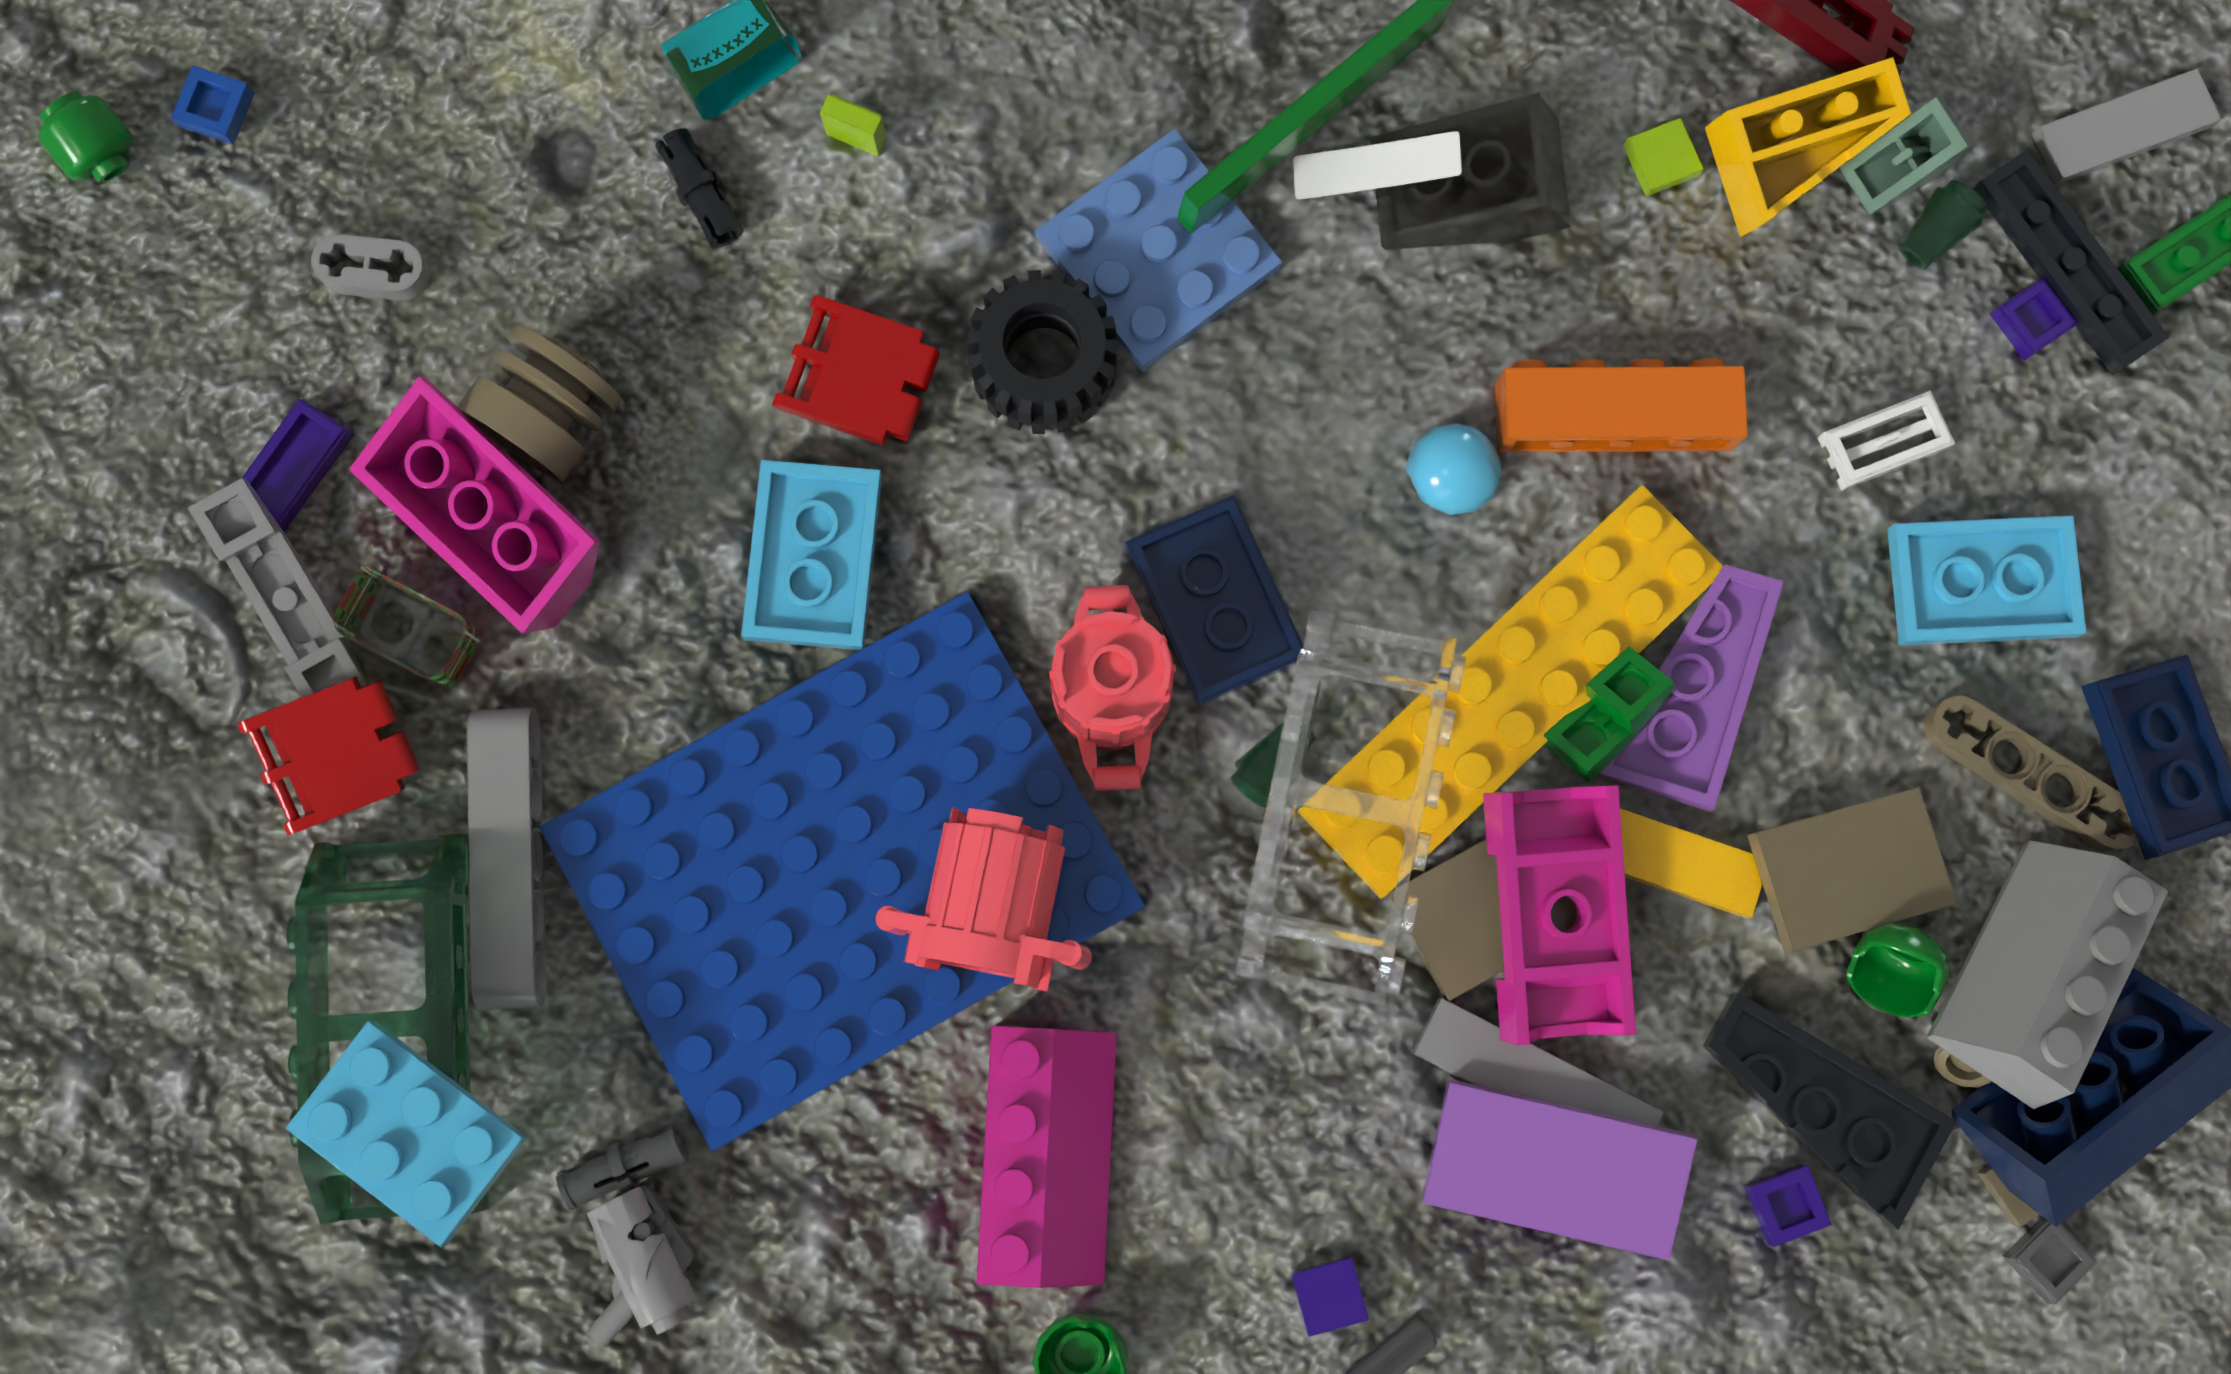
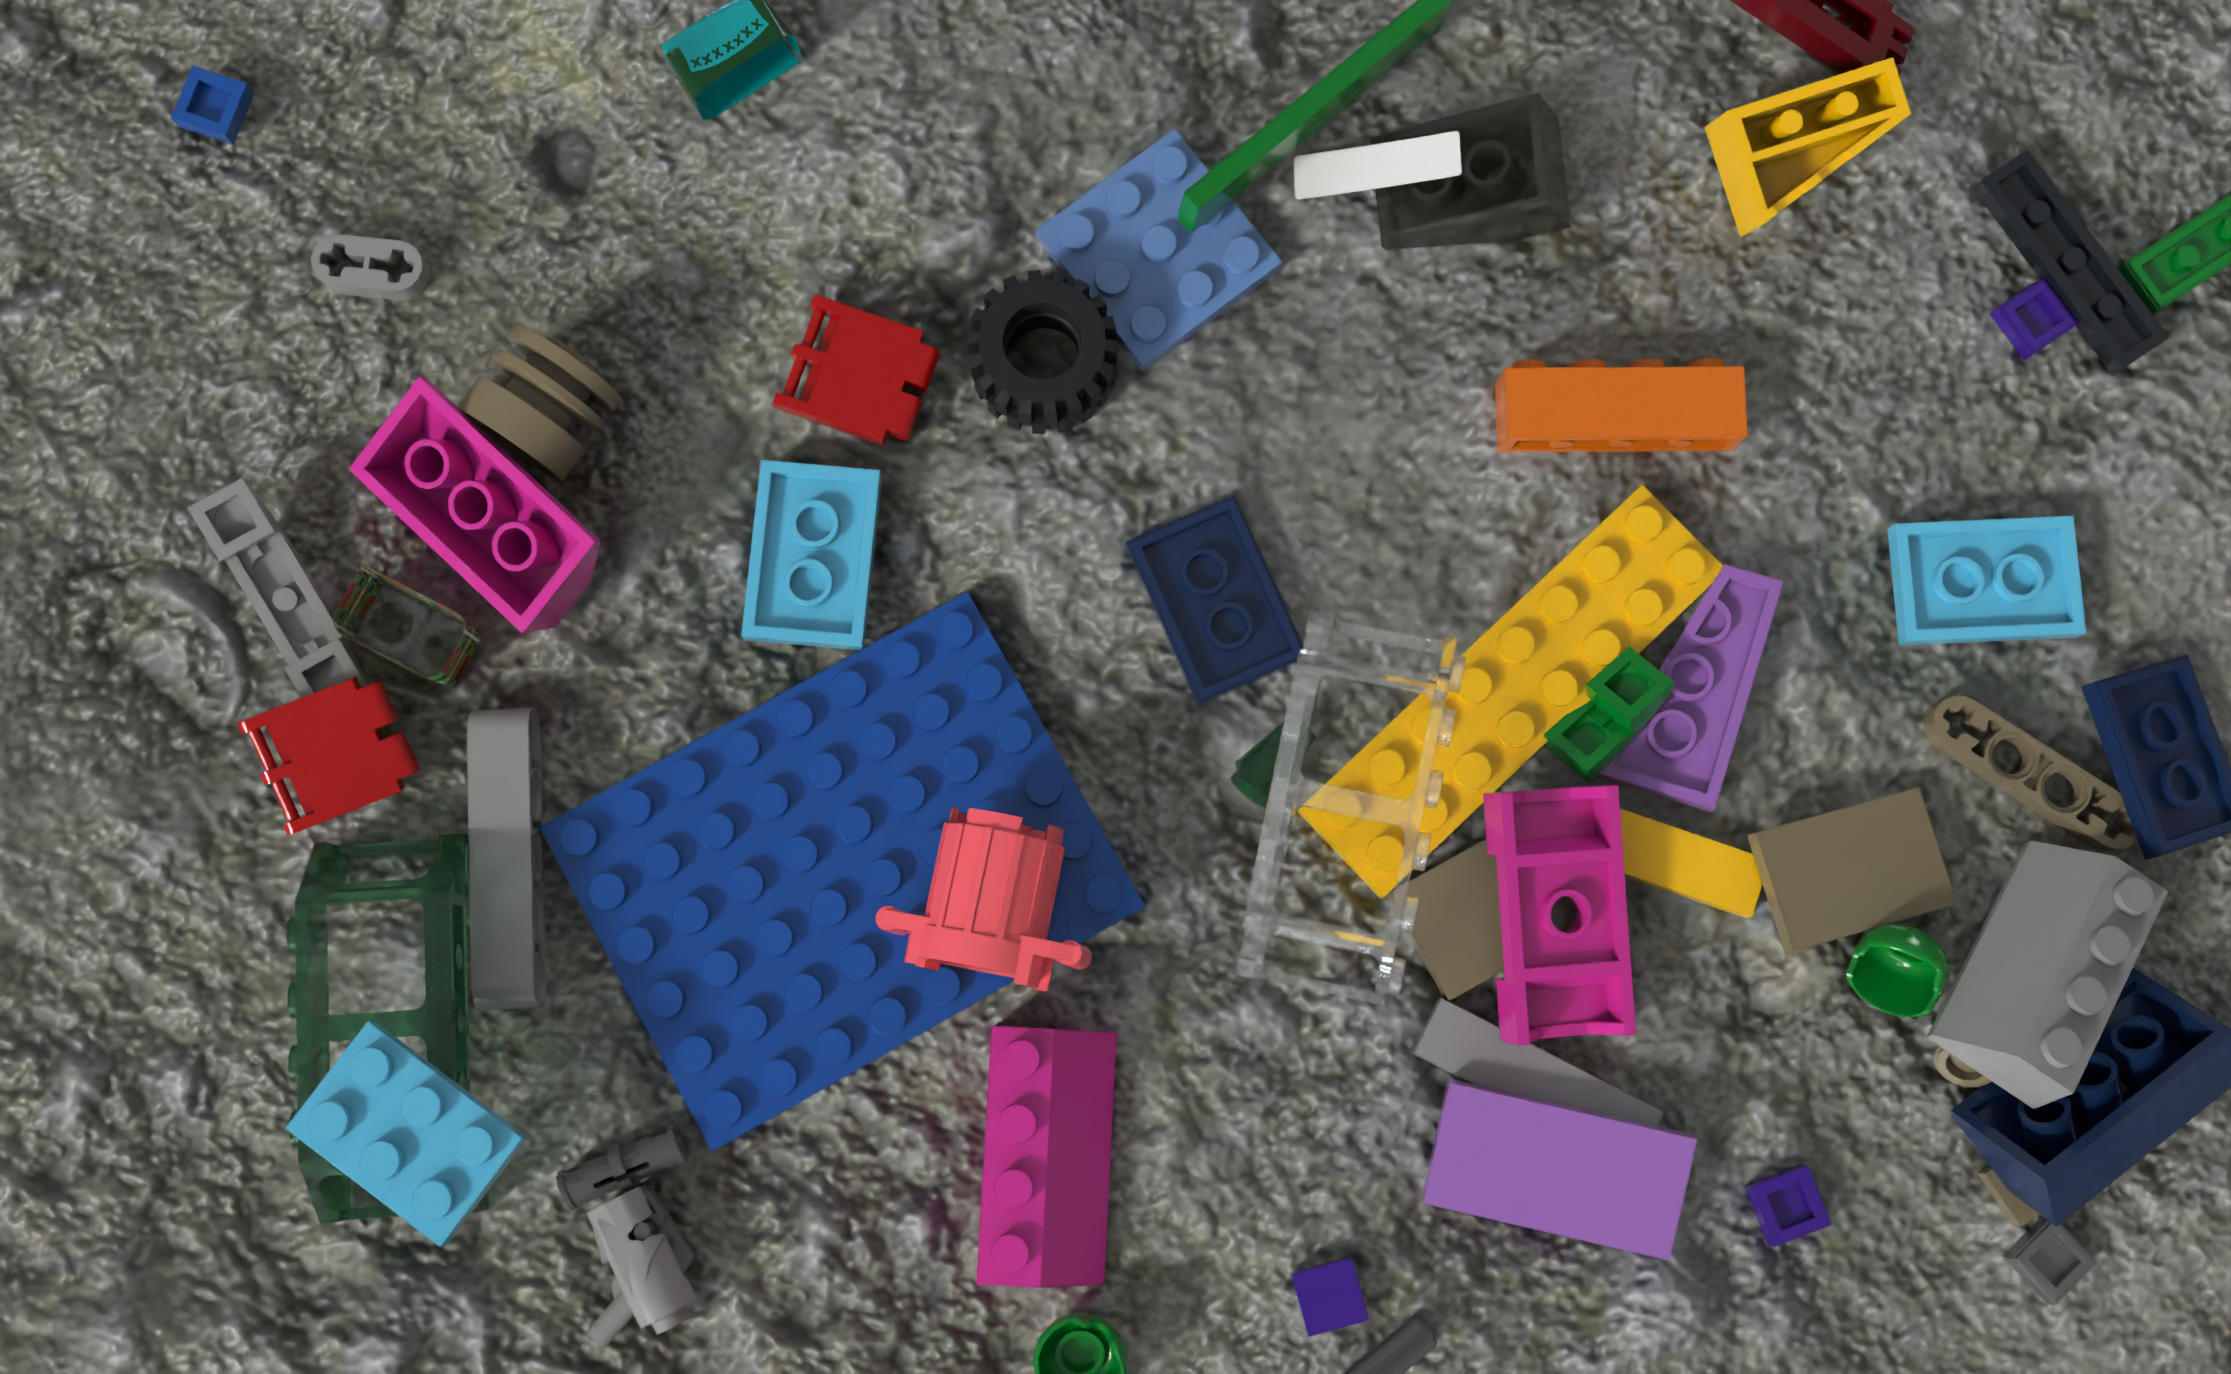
(85, 137): green head -> none
(296, 460): dark purple tile -> none
(699, 188): black pin -> none
(853, 124): lime tile -> none
(1112, 683): coral container -> none
(1454, 468): medium azure hair -> none
(1663, 157): lime tile -> none
(1842, 458): white tile -> none
(1844, 1113): black wing -> none
(1906, 157): sand green slope -> none
(1943, 223): clear green cone -> none
(2126, 126): light grey tile -> none

